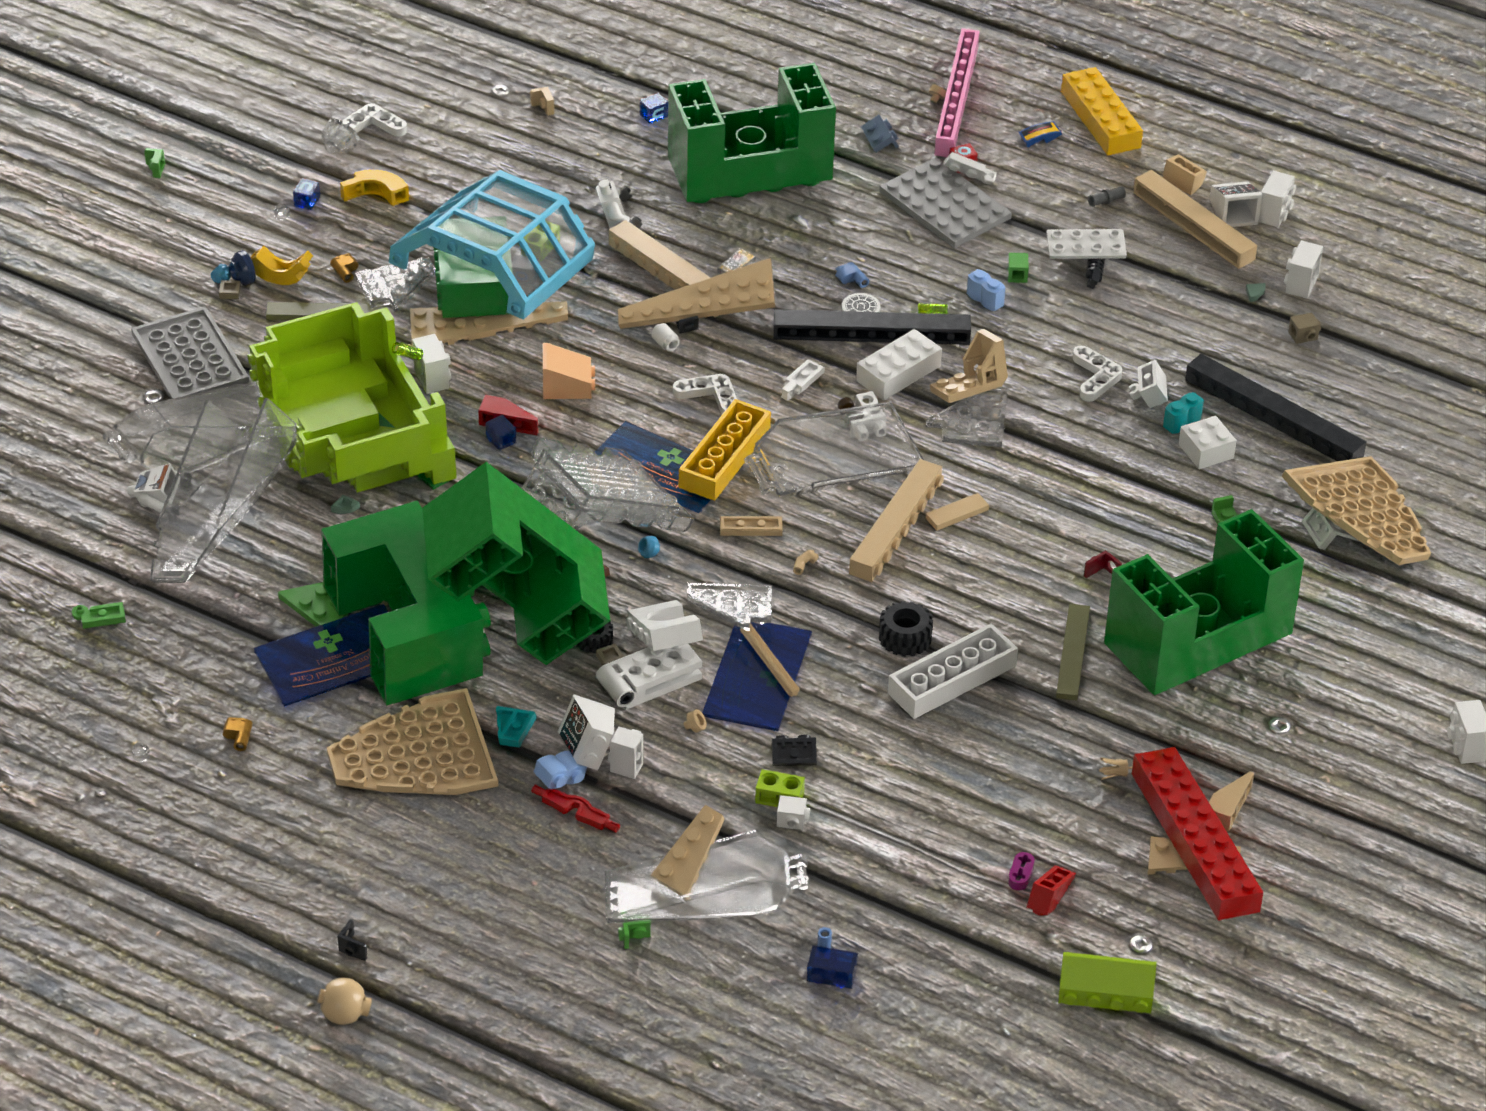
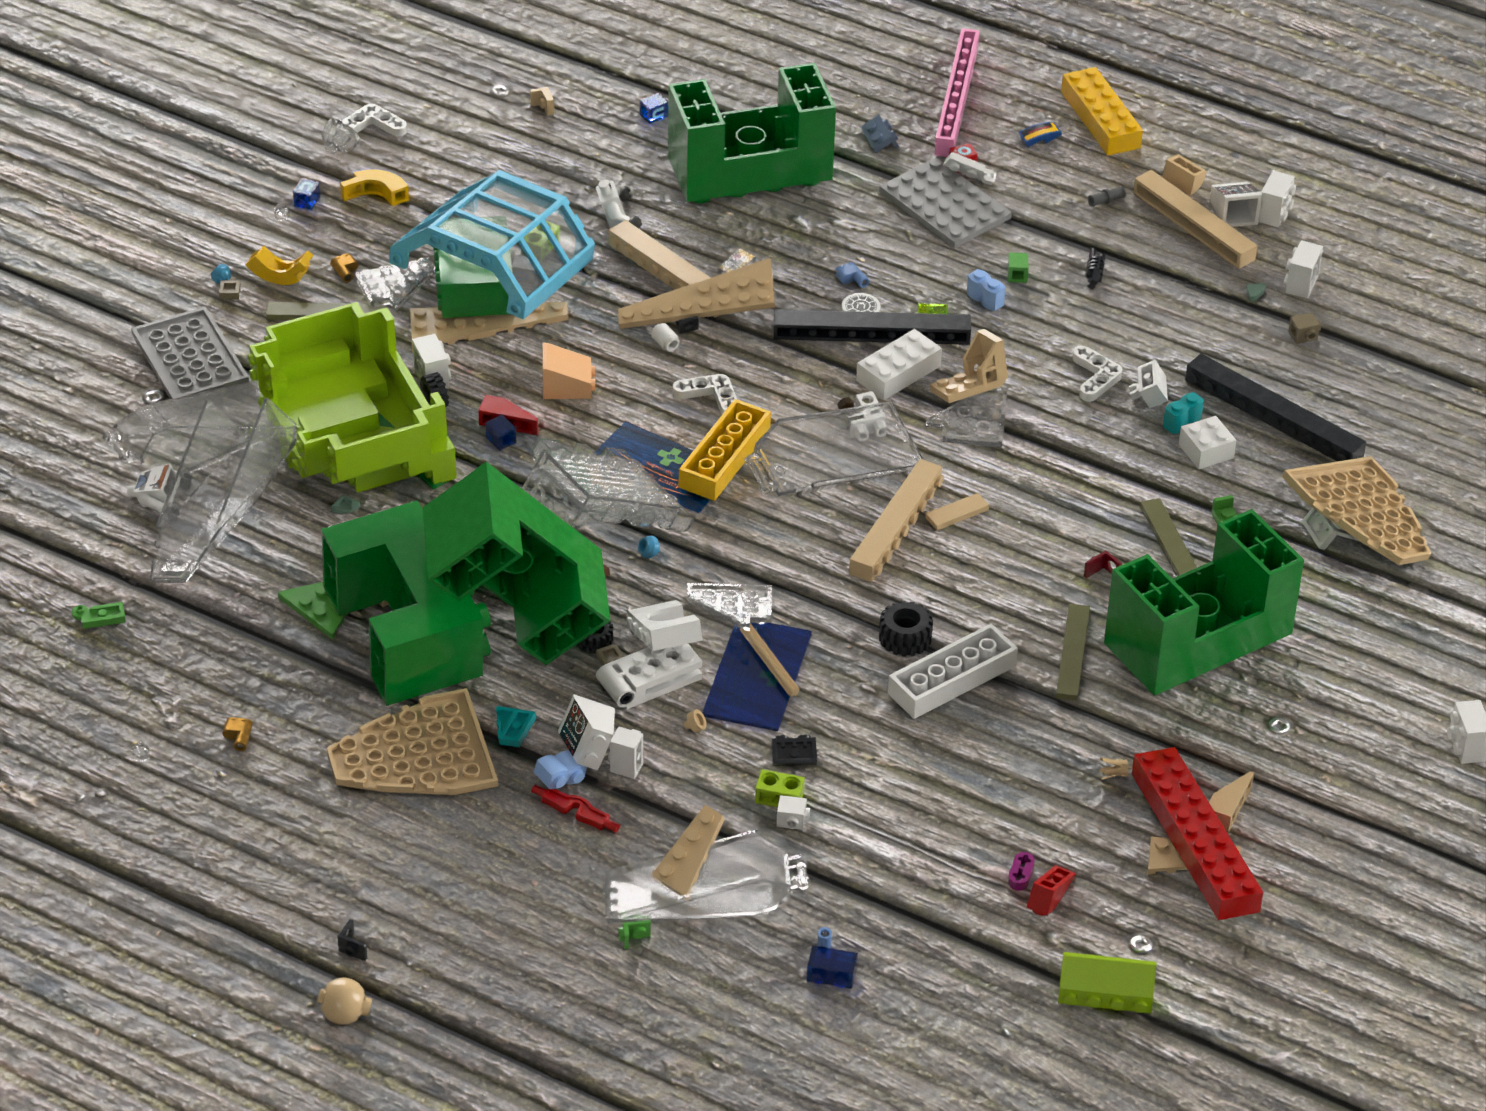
(155, 160): bright green bracket -> none
(242, 268): dark blue piece -> none
(319, 657): clear blue piece -> none
(407, 350): clear neon green piece -> none
(434, 383): none -> black tyre
(751, 526): tan tile -> none
(801, 379): white hinge -> none
(801, 560): tan arm -> none
(937, 92): tan tile -> none
(1086, 243): white bracket -> none
(1167, 536): none -> olive tile

